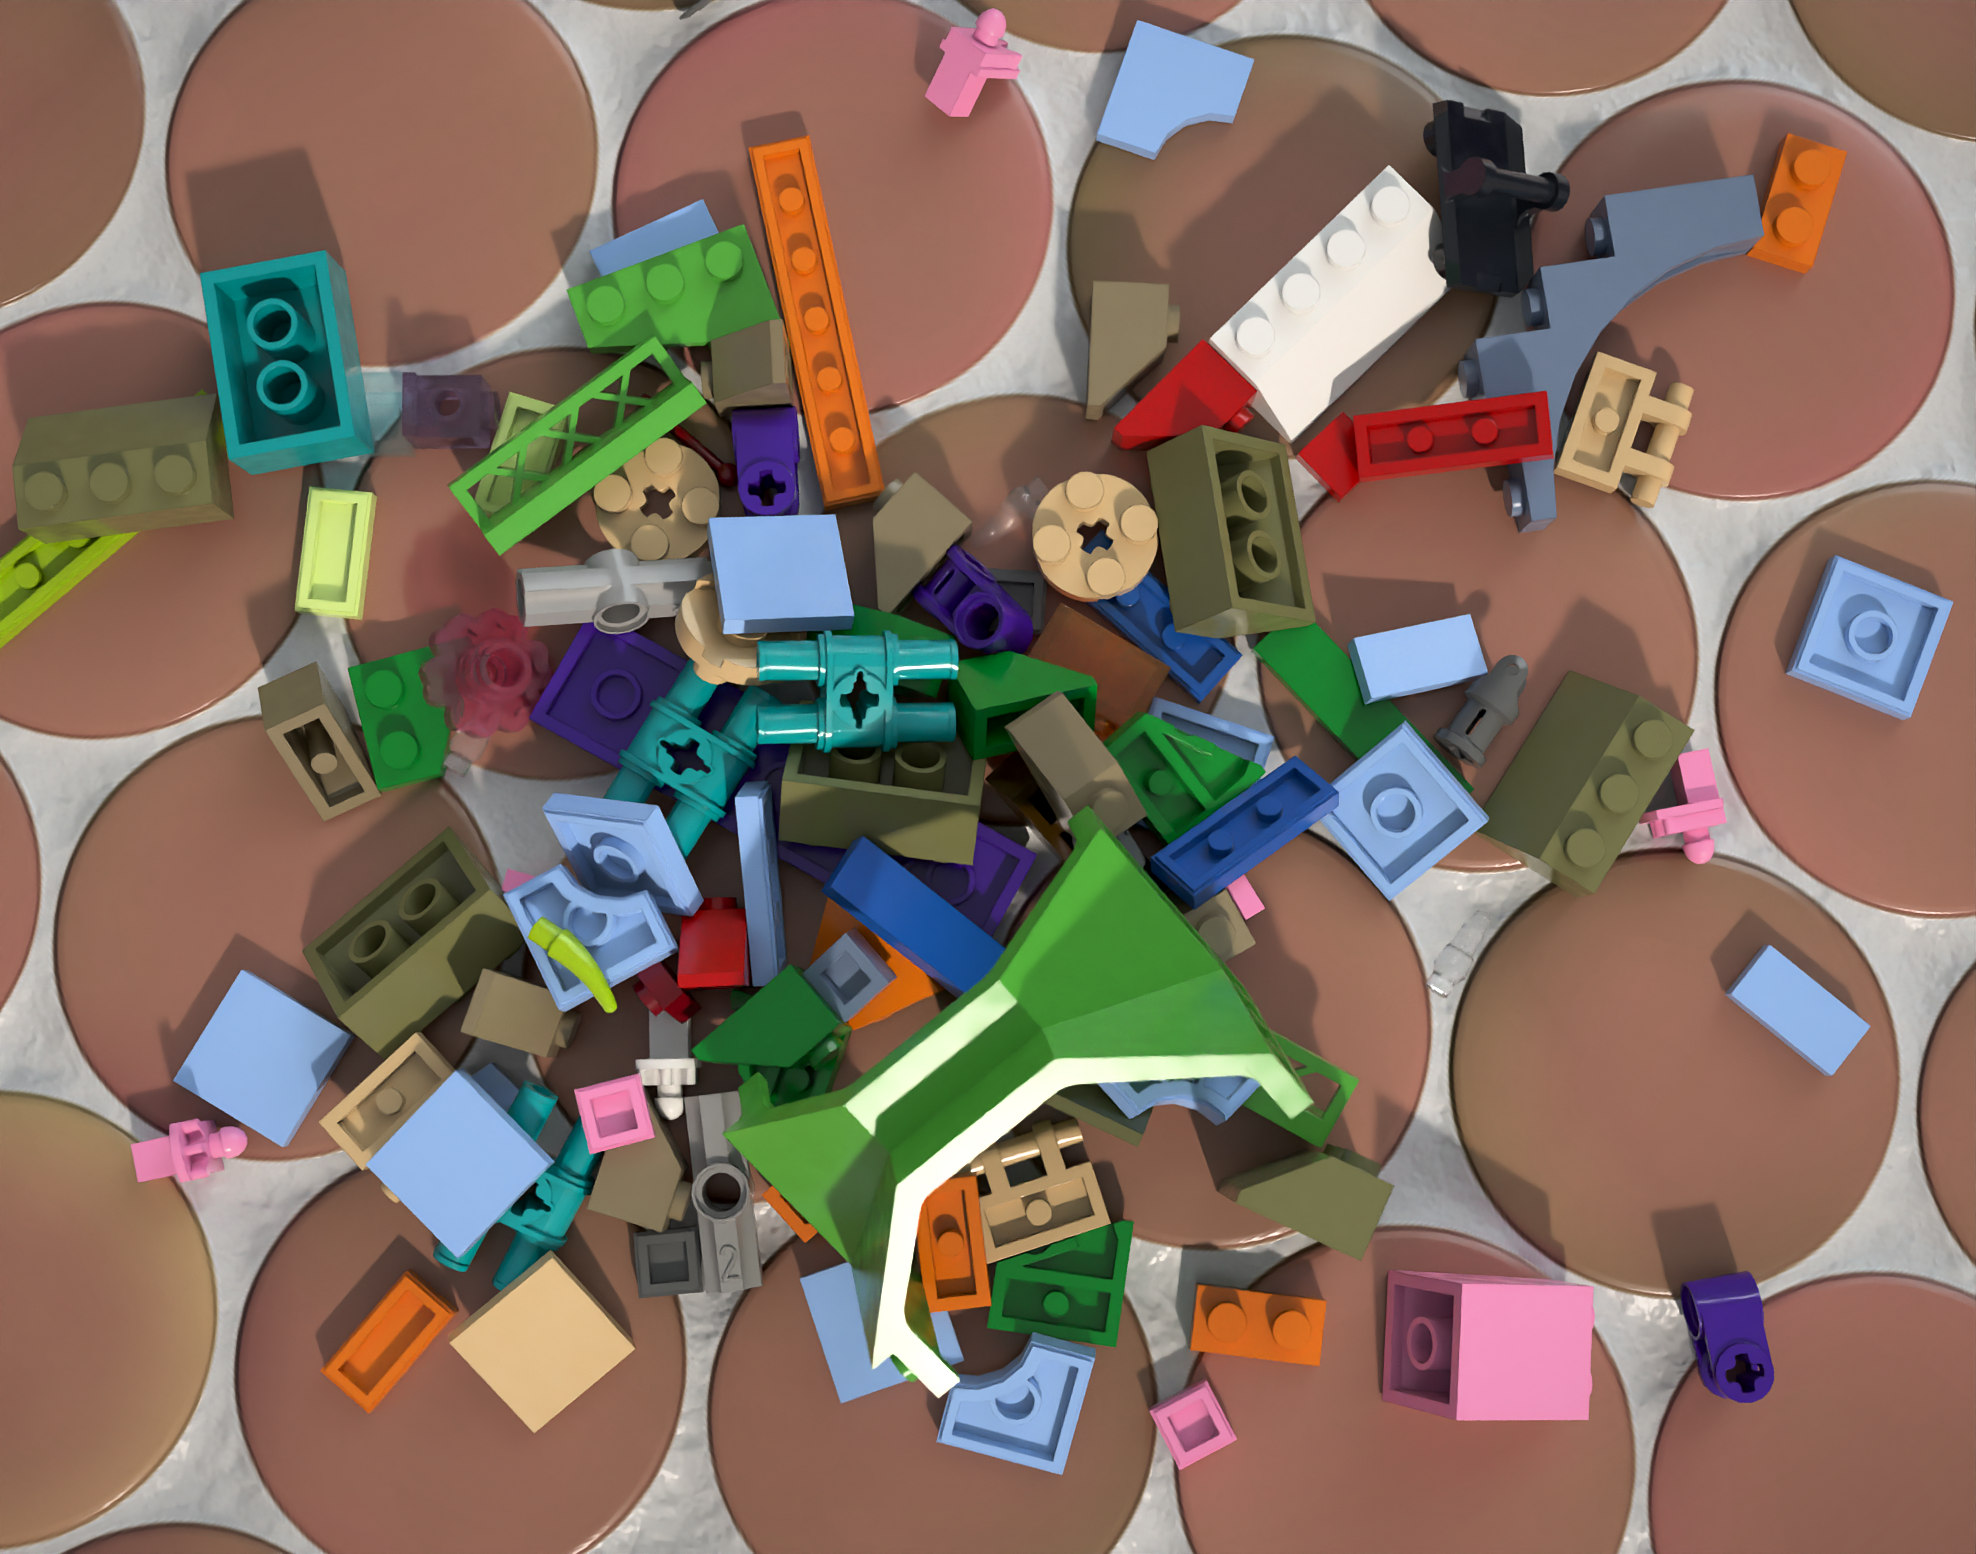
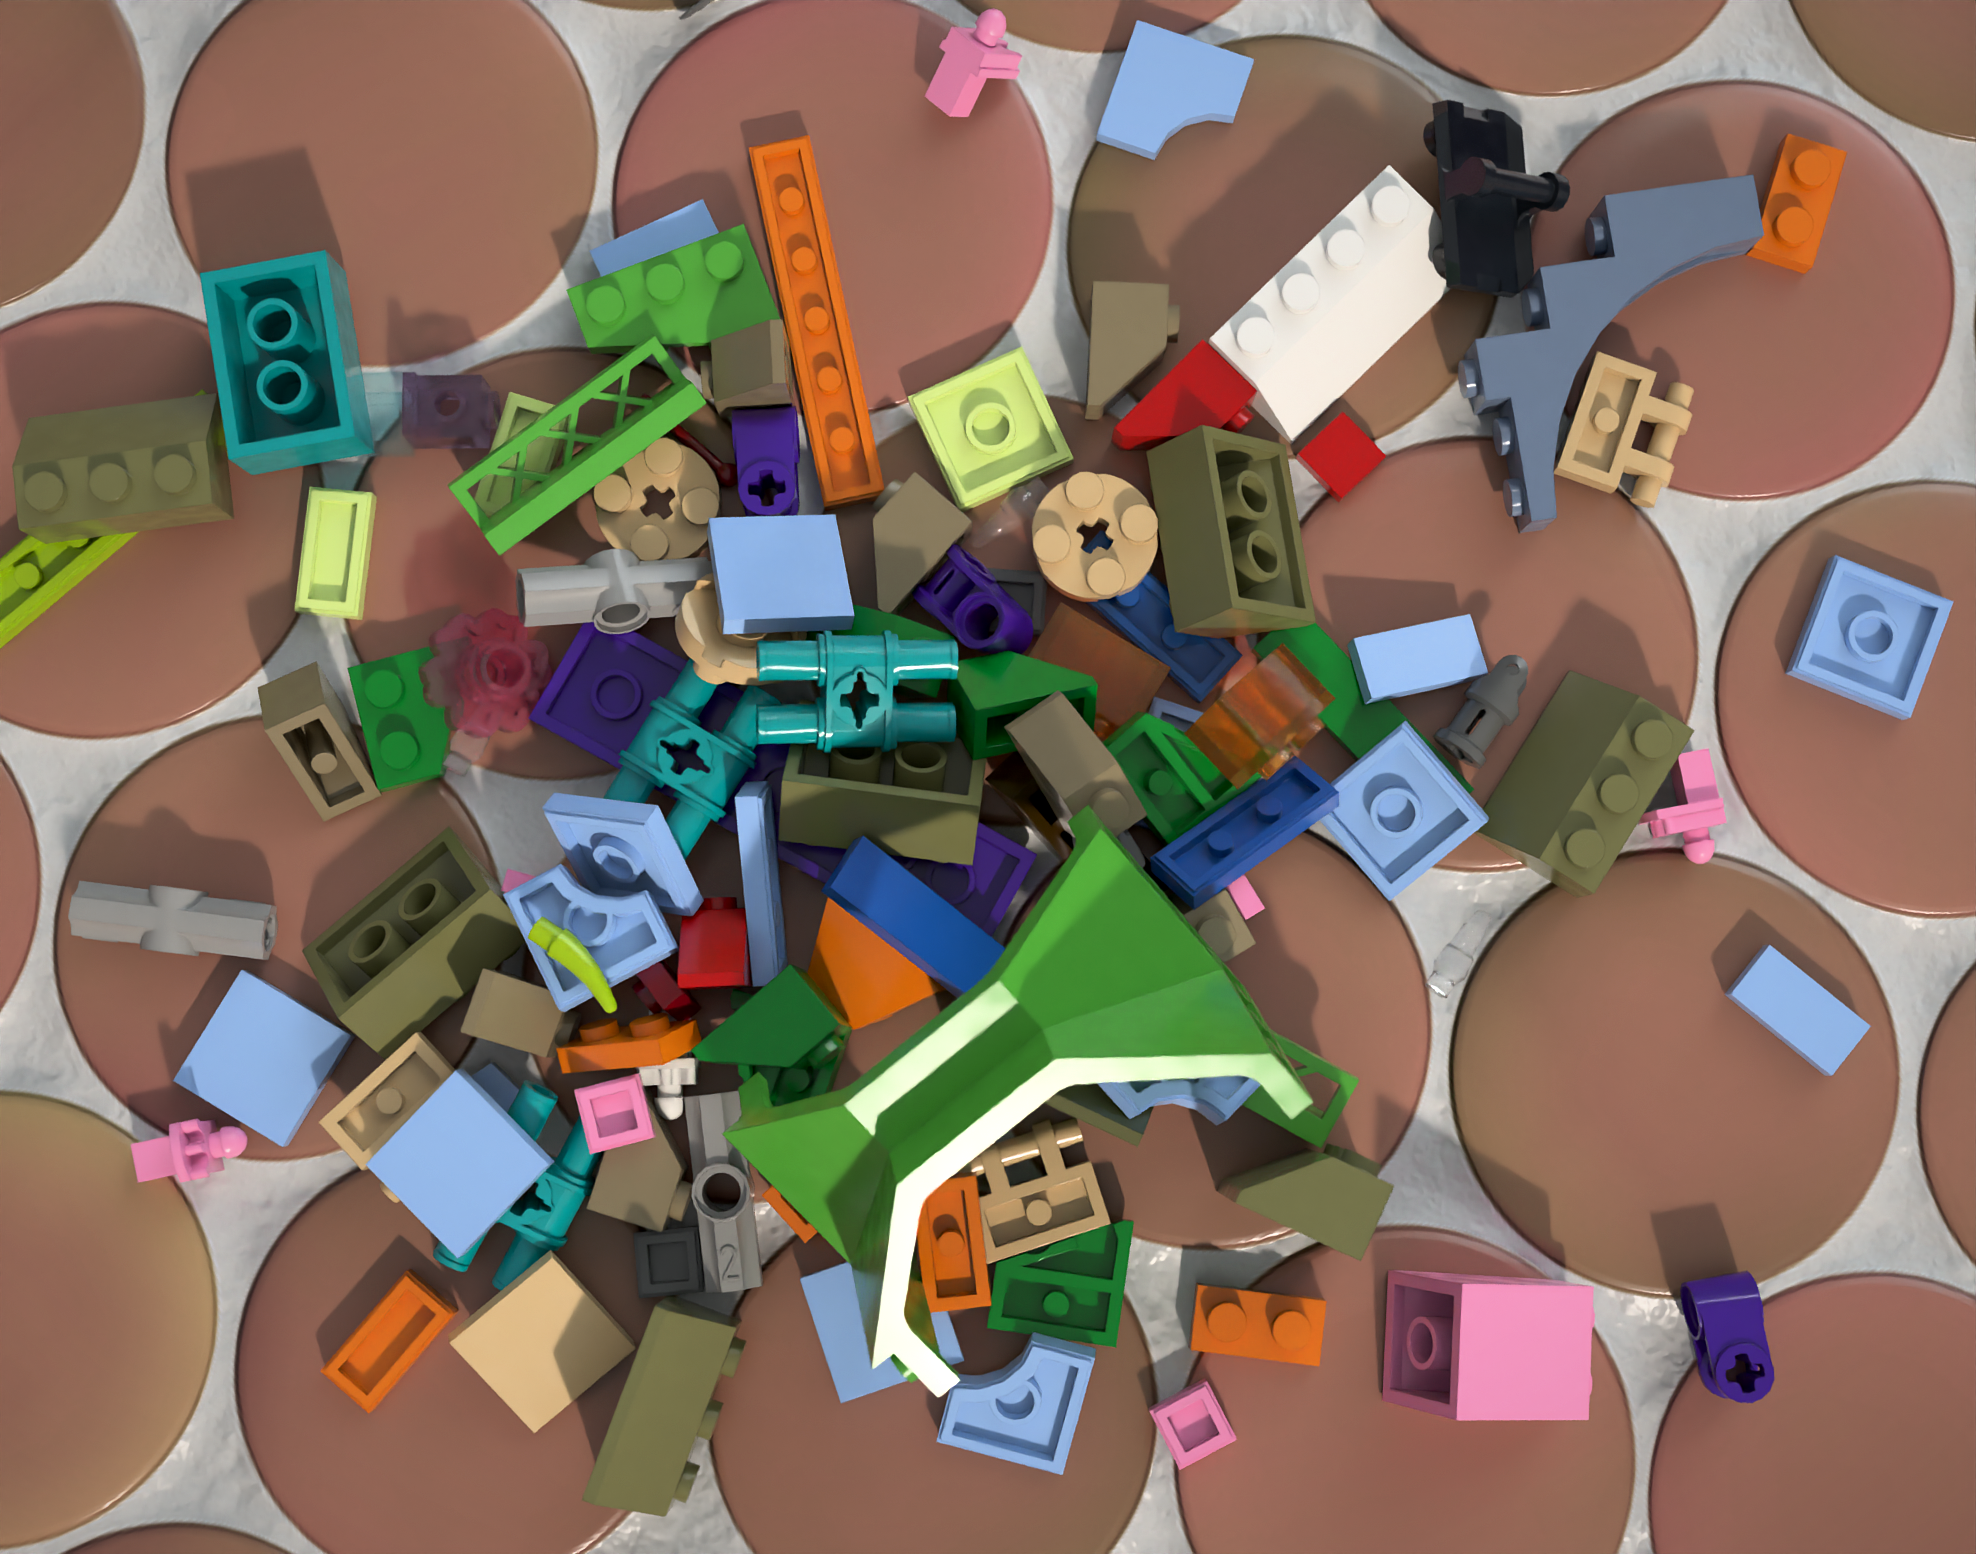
(173, 920): none -> light grey piece
(643, 1043): none -> orange plate
(665, 1408): none -> olive slope
(849, 975): sand blue plate -> none
(990, 429): none -> yellowish green tile
(1260, 716): none -> clear orange brick
(1453, 436): red plate -> none

